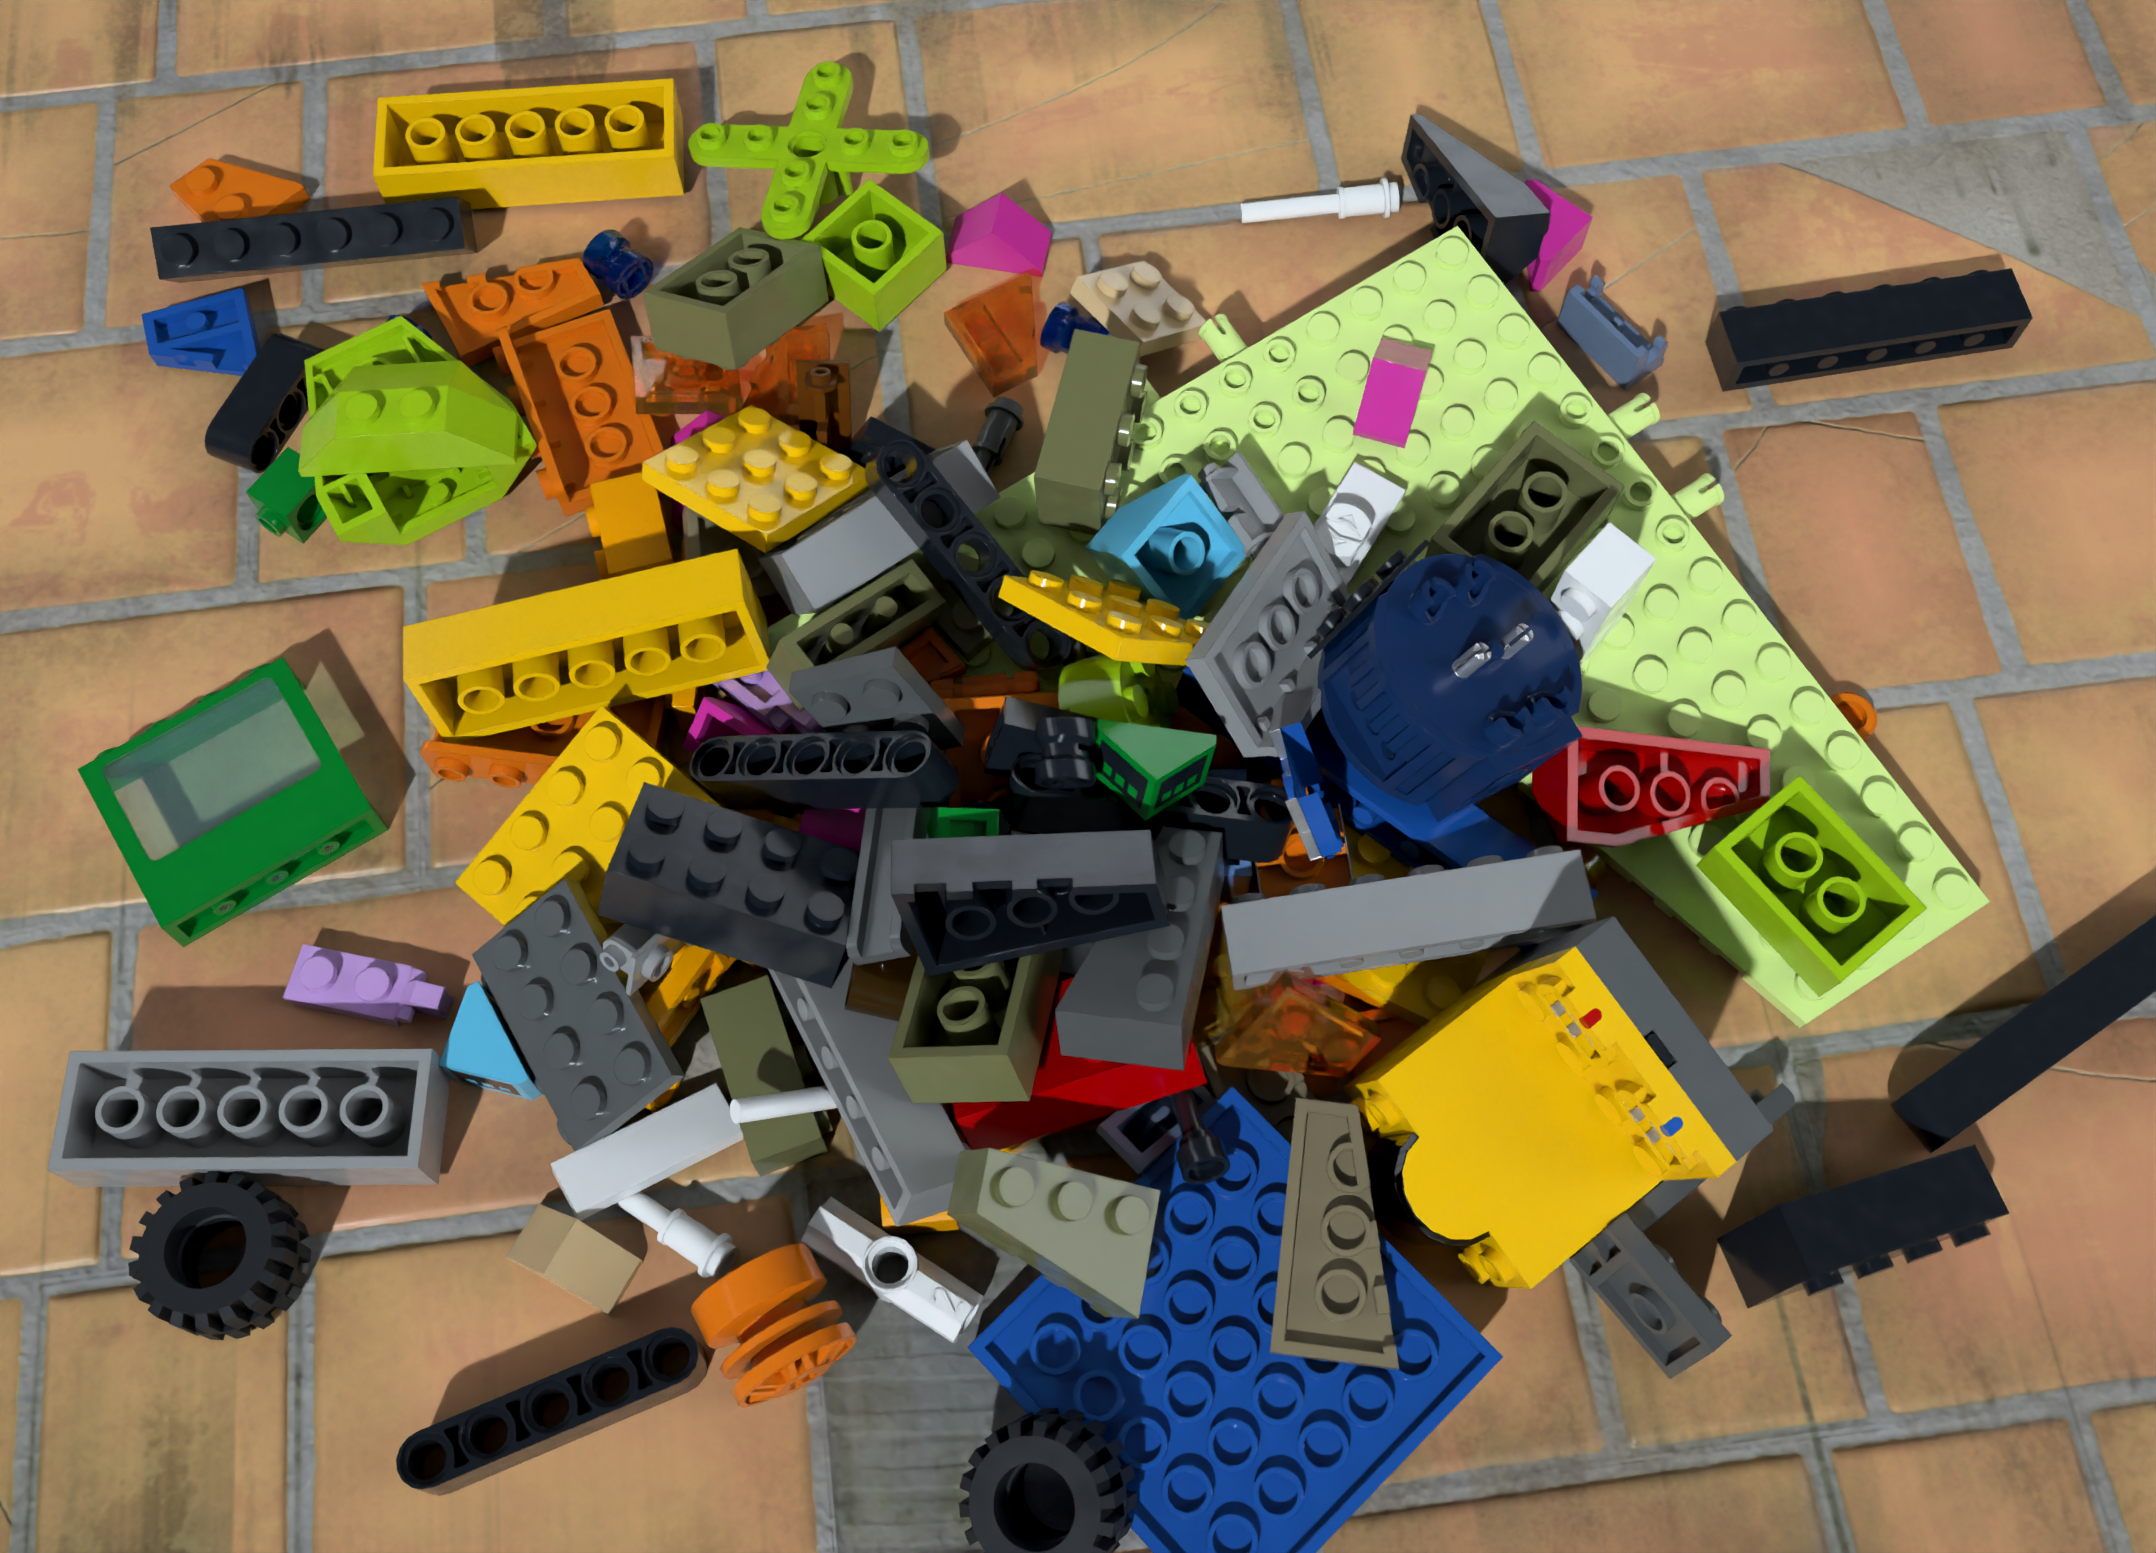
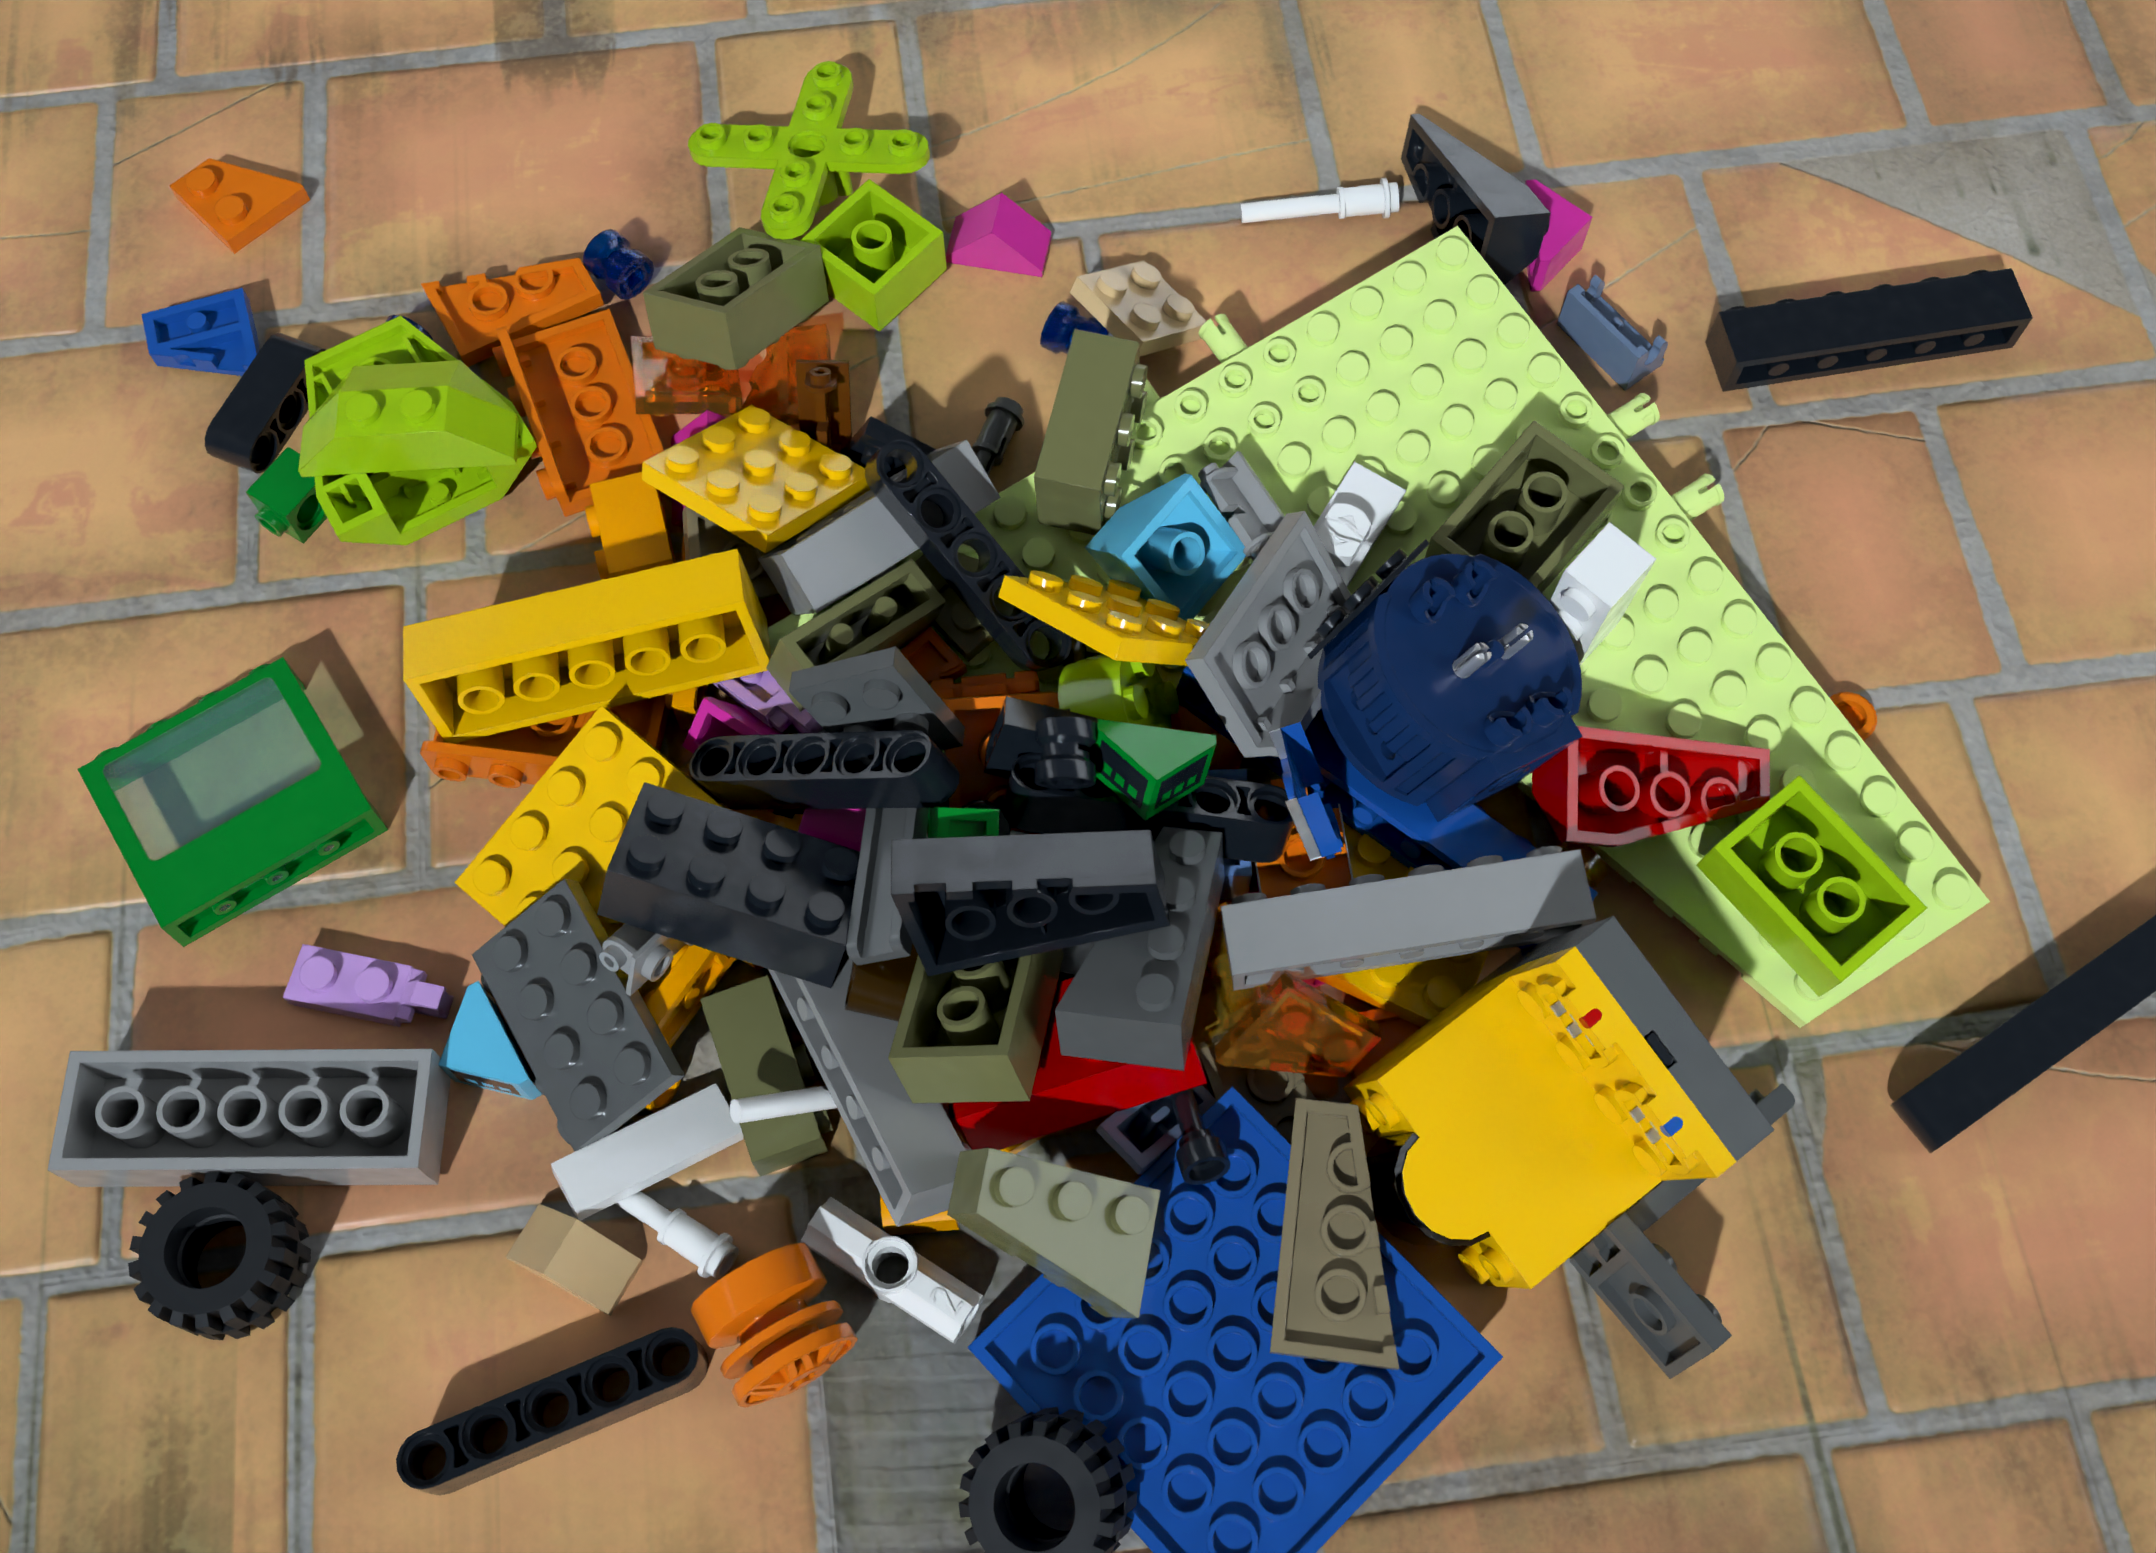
(314, 240): black brick -> none
(532, 144): yellow brick -> none
(998, 334): clear orange wing -> none
(1392, 392): dark pink slope -> none
(1863, 1226): black wedge -> none

